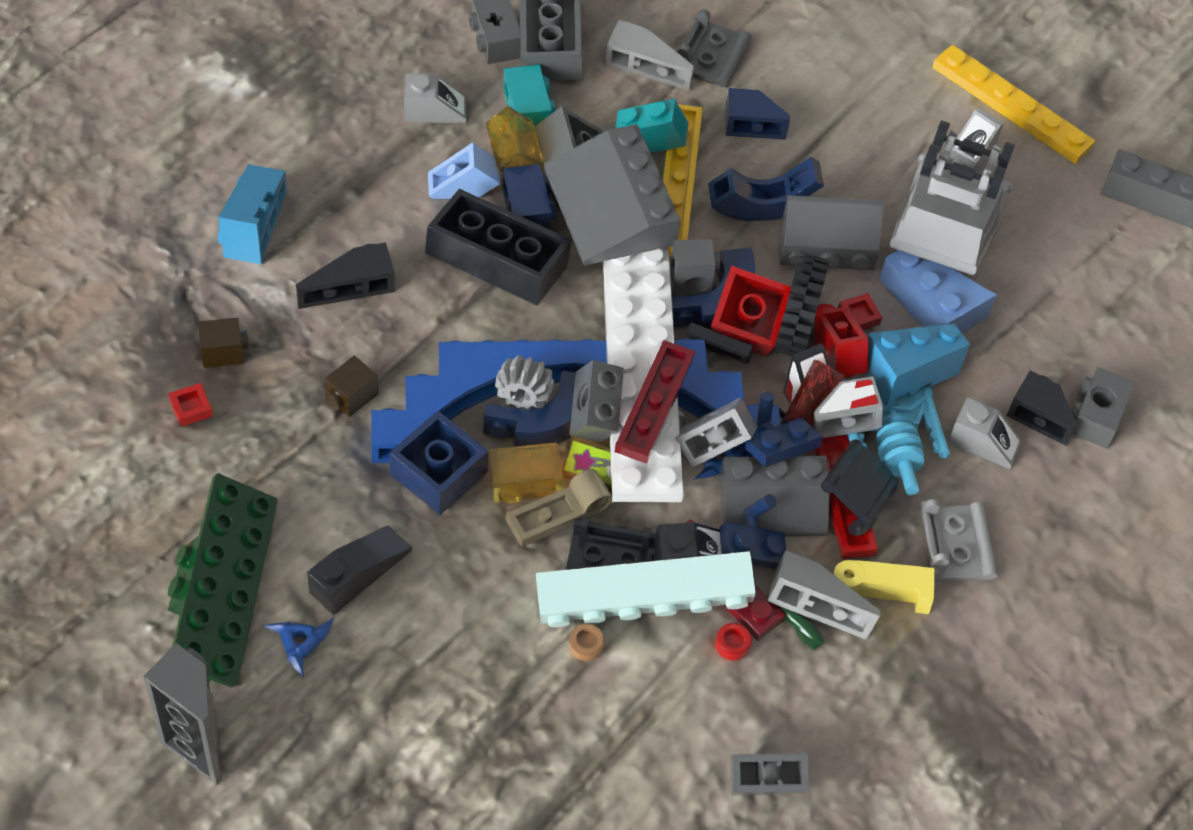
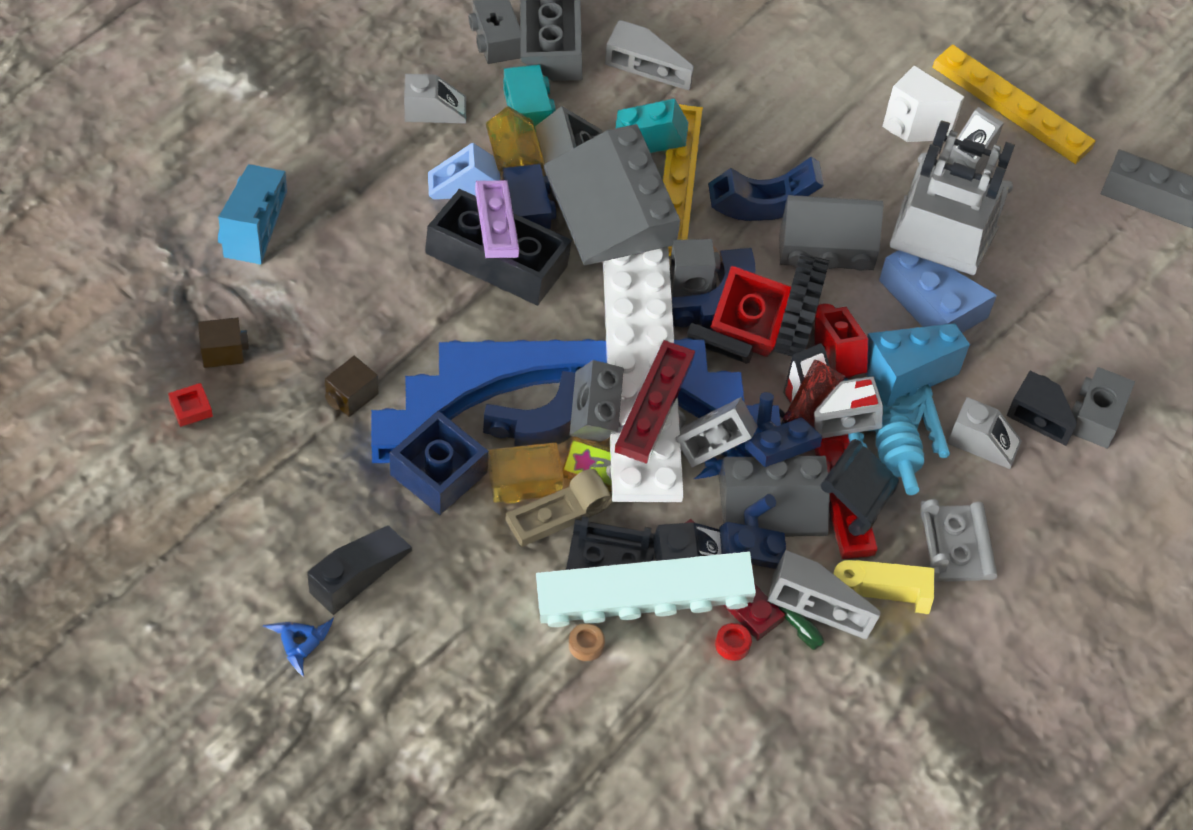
(185, 709): dark grey slope -> none
(222, 576): dark green bracket -> none
(354, 275): black slope -> none
(496, 219): none -> lavender tile
(524, 383): light grey gear -> none
(713, 50): dark grey piece -> none
(754, 115): dark blue slope -> none
(769, 774): dark grey brick -> none
(863, 311): red plate -> none
(919, 105): none -> white slope

